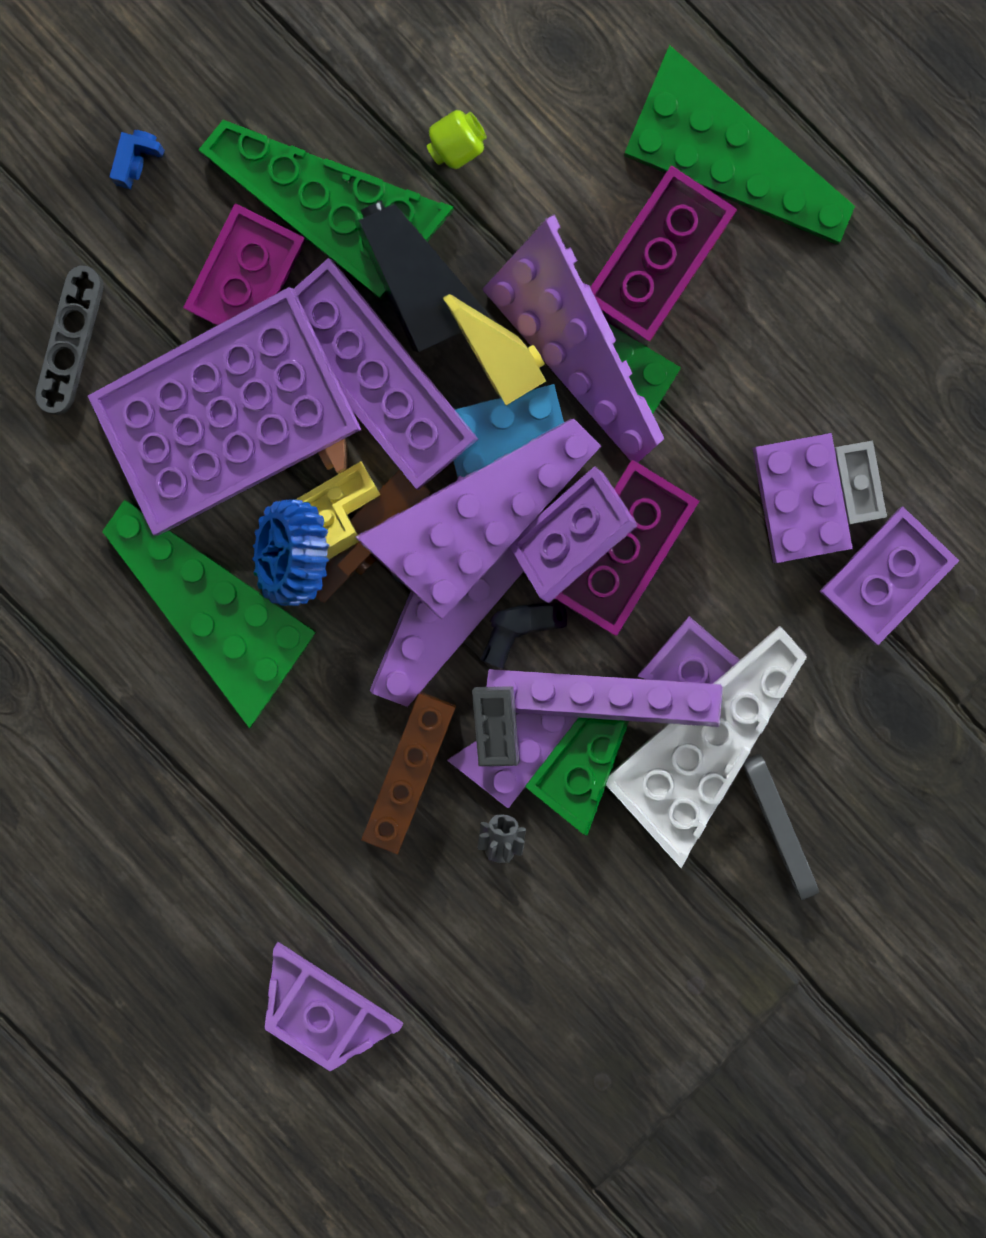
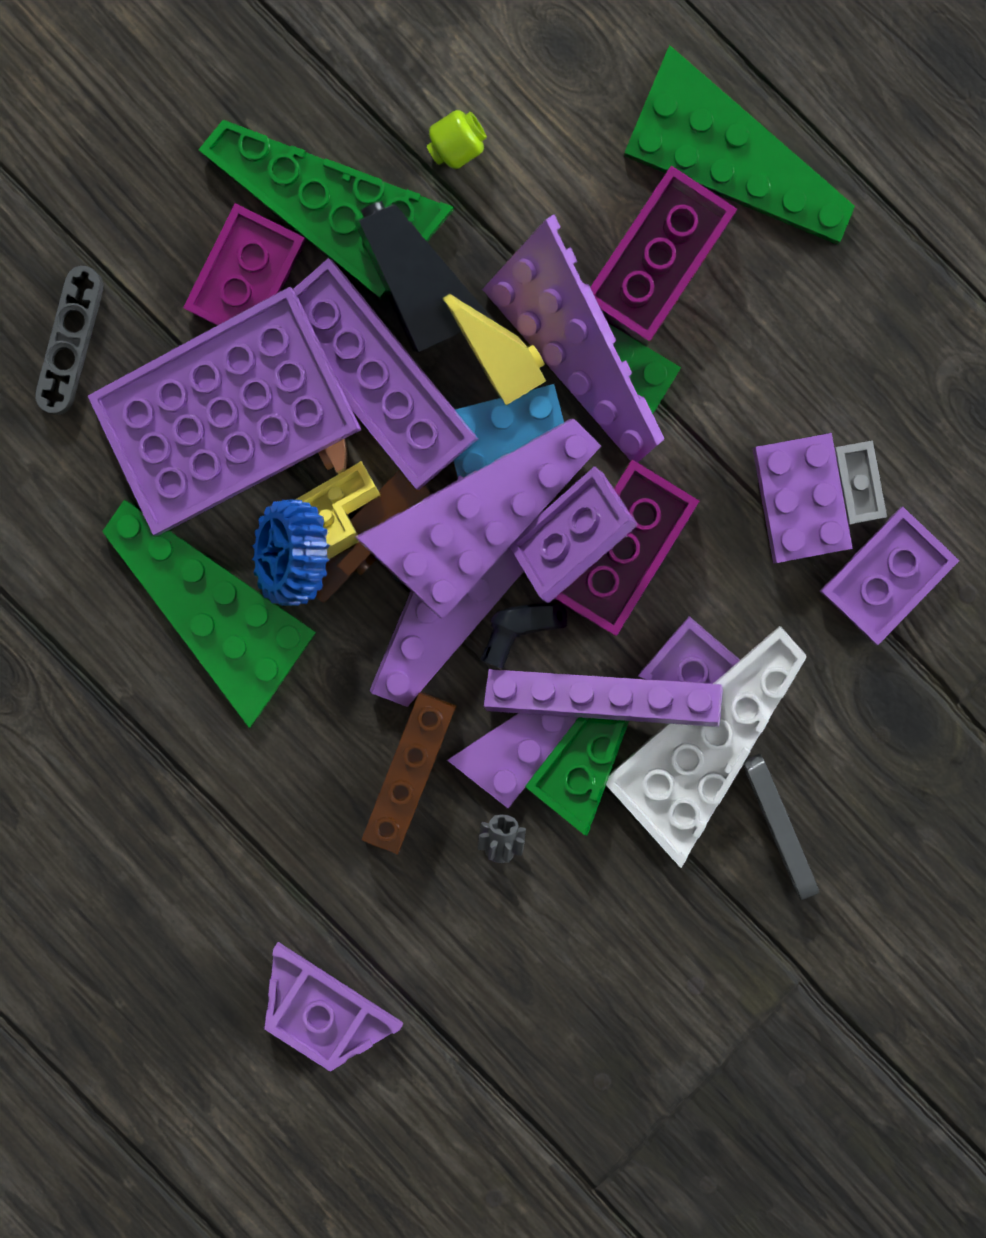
(127, 160): blue bracket -> none
(495, 726): dark grey plate -> none

